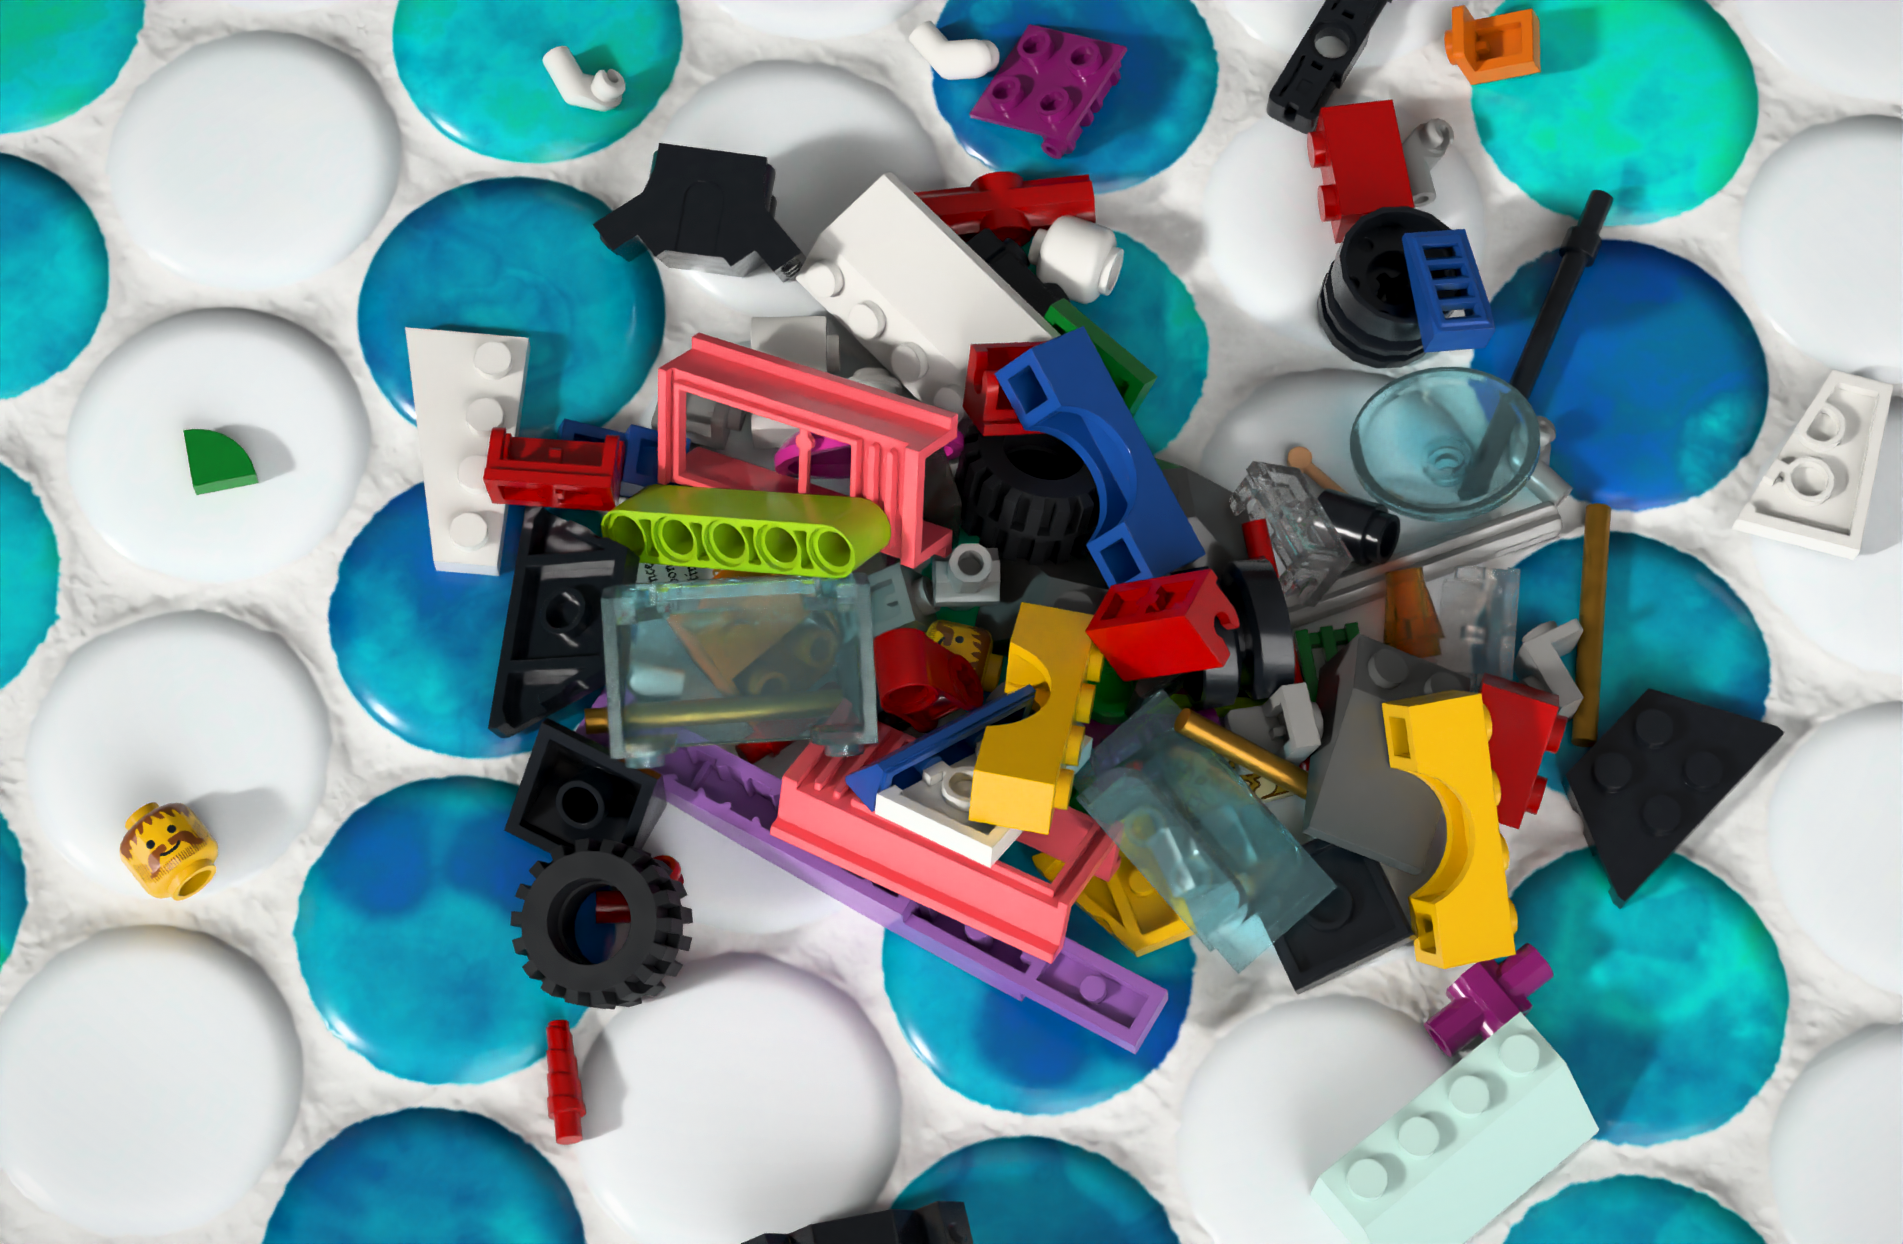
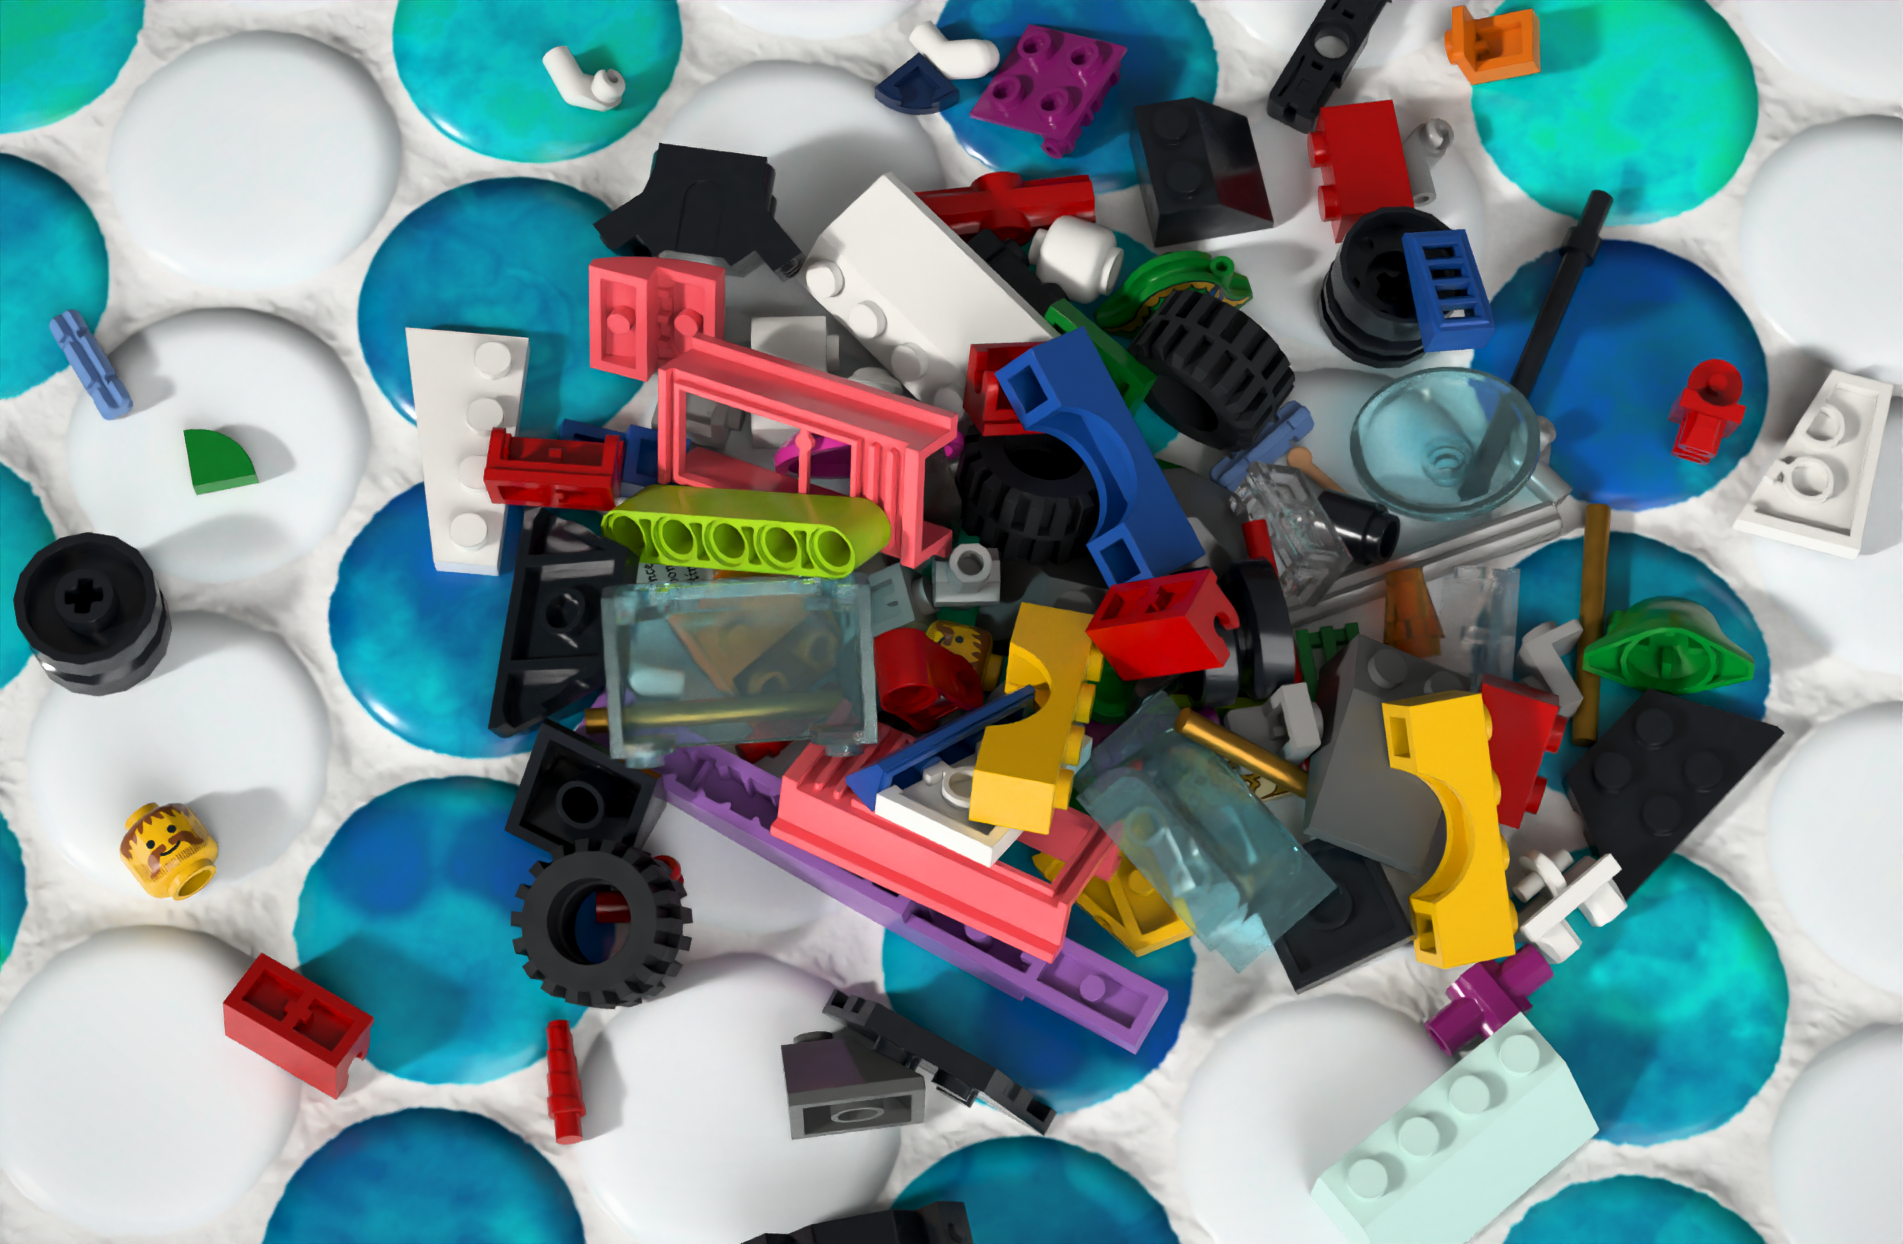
(91, 364): none -> medium blue axle
(93, 614): none -> black wheel
(297, 1025): none -> red hinge
(650, 310): none -> coral slope
(846, 1087): none -> dark grey slope
(917, 89): none -> dark blue tile
(954, 1070): none -> black wing
(1155, 279): none -> green hat
(1197, 172): none -> black slope
(1214, 370): none -> black tyre
(1291, 422): none -> medium blue axle
(1583, 886): none -> white hips
(1667, 648): none -> green hat
(1707, 410): none -> red hips

